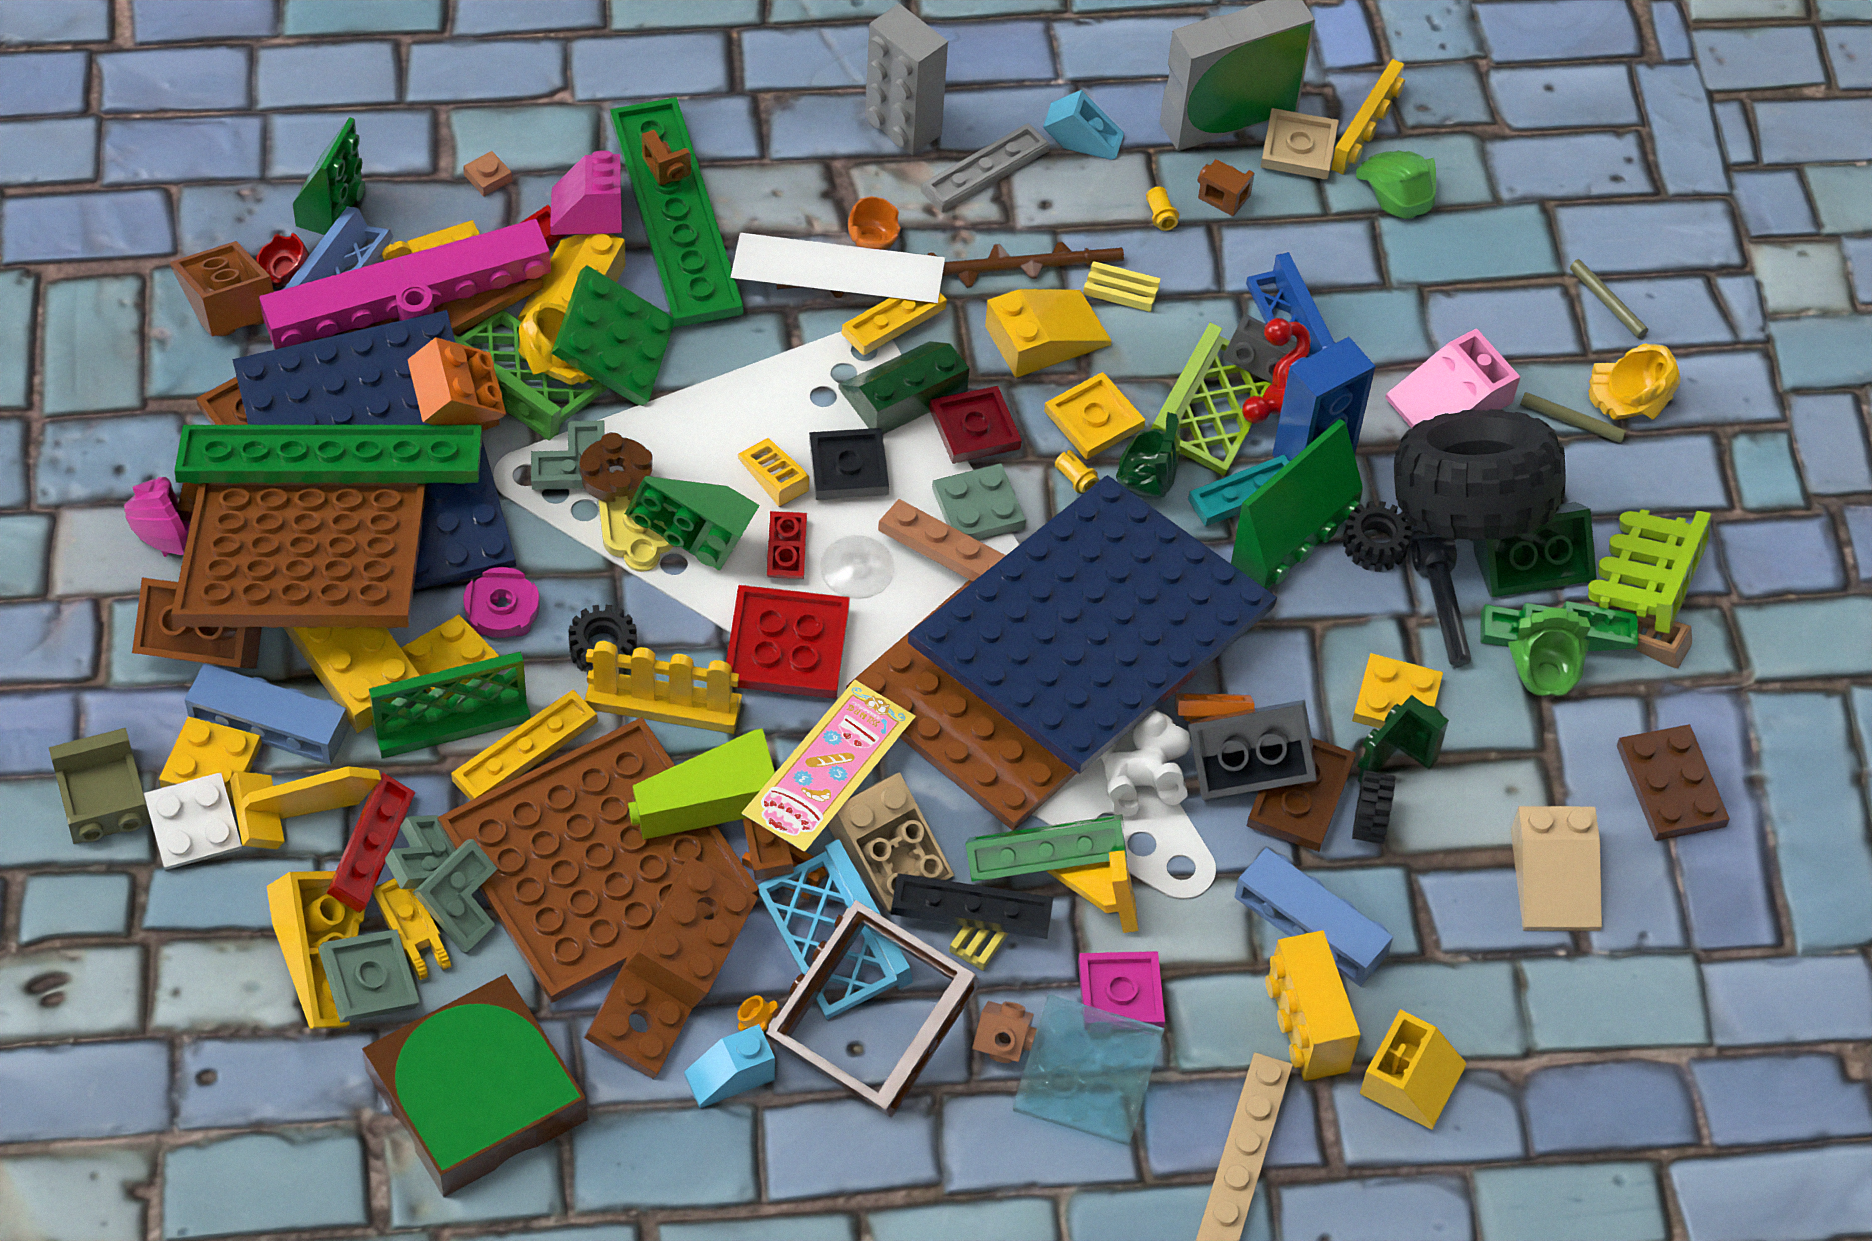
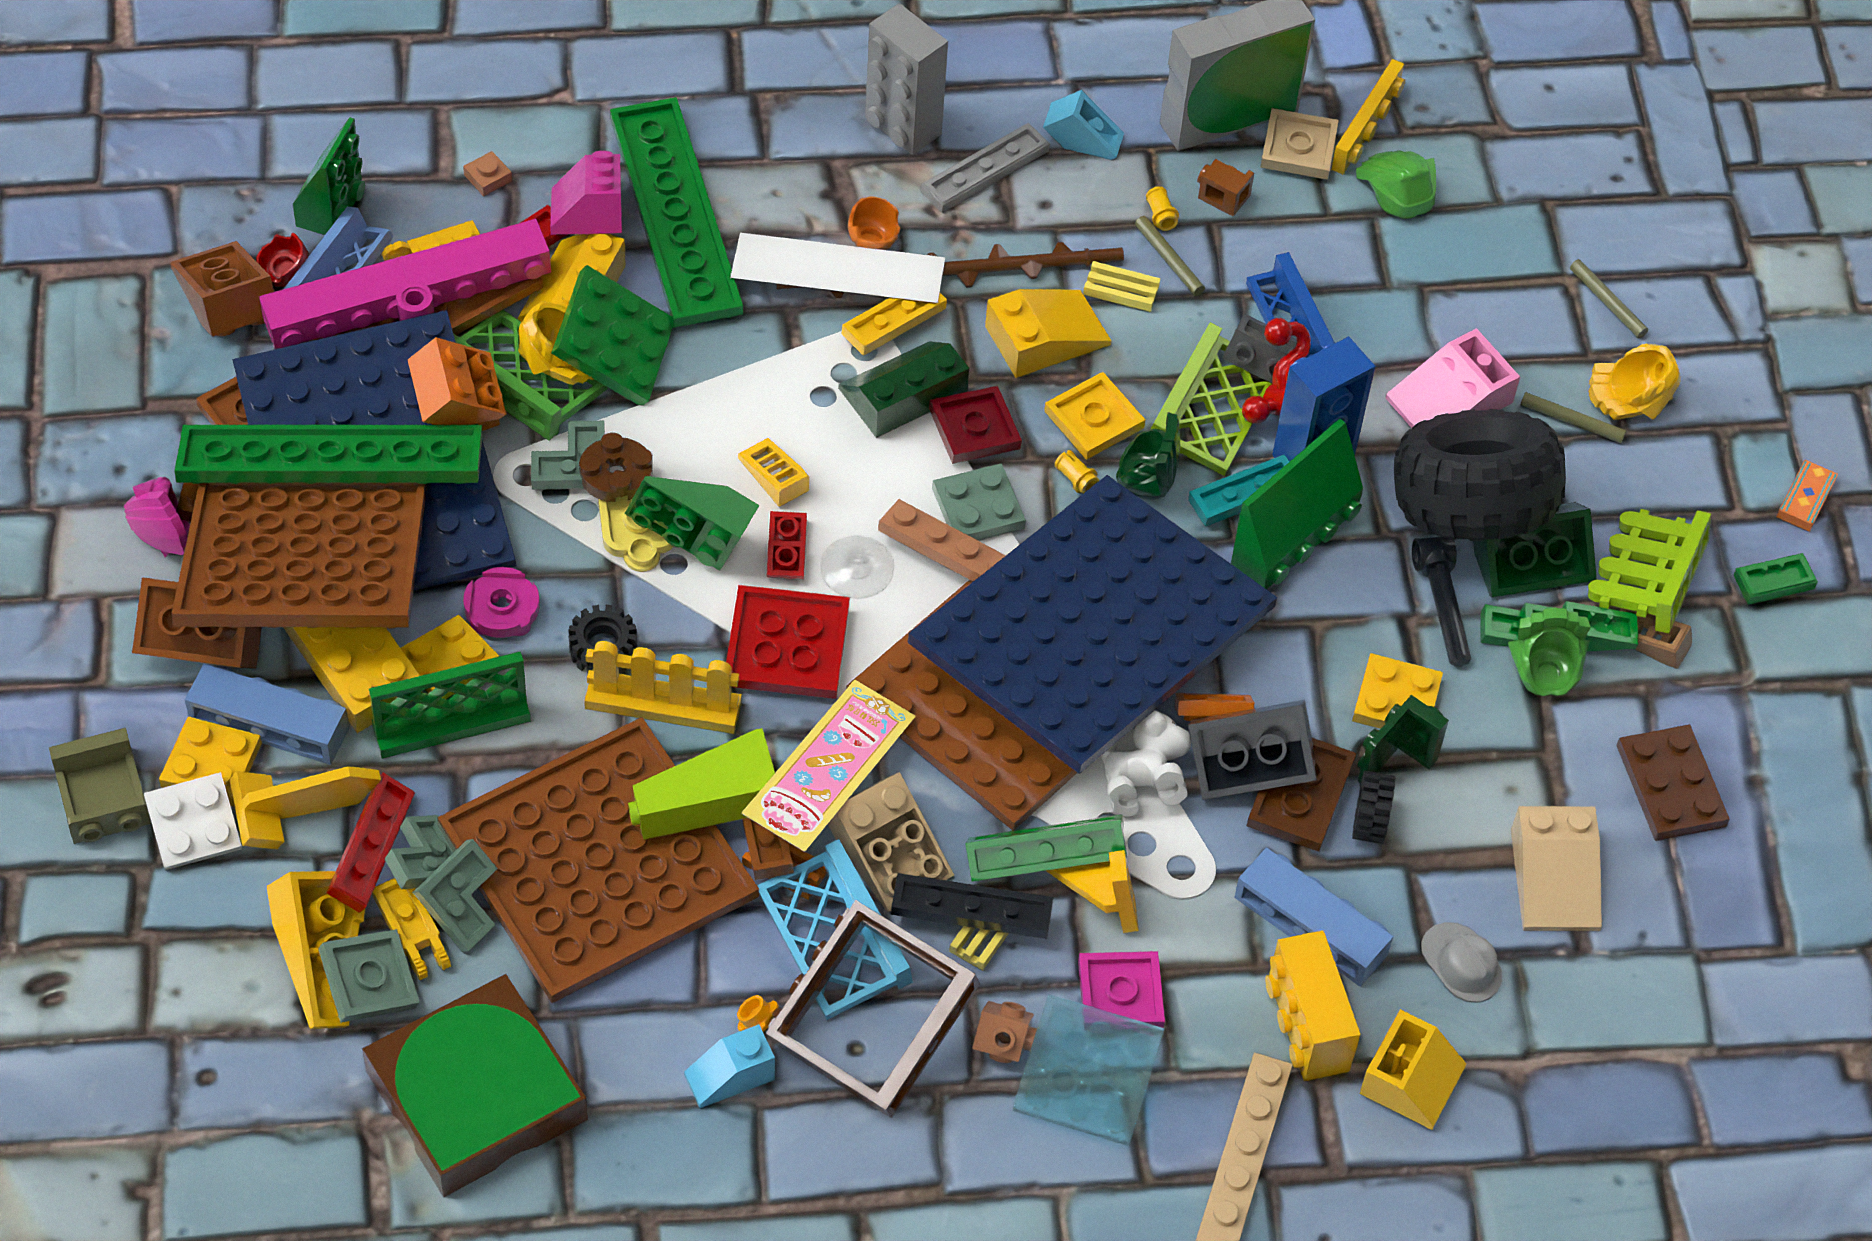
(525, 746): yellow plate -> none
(662, 162): dark orange bracket -> none
(671, 967): dark orange bracket -> none
(848, 463): black plate -> none
(1169, 255): none -> olive bar
(1373, 552): black tyre -> none
(1462, 961): none -> light grey piece
(1775, 578): none -> green plate
(1807, 495): none -> orange tile

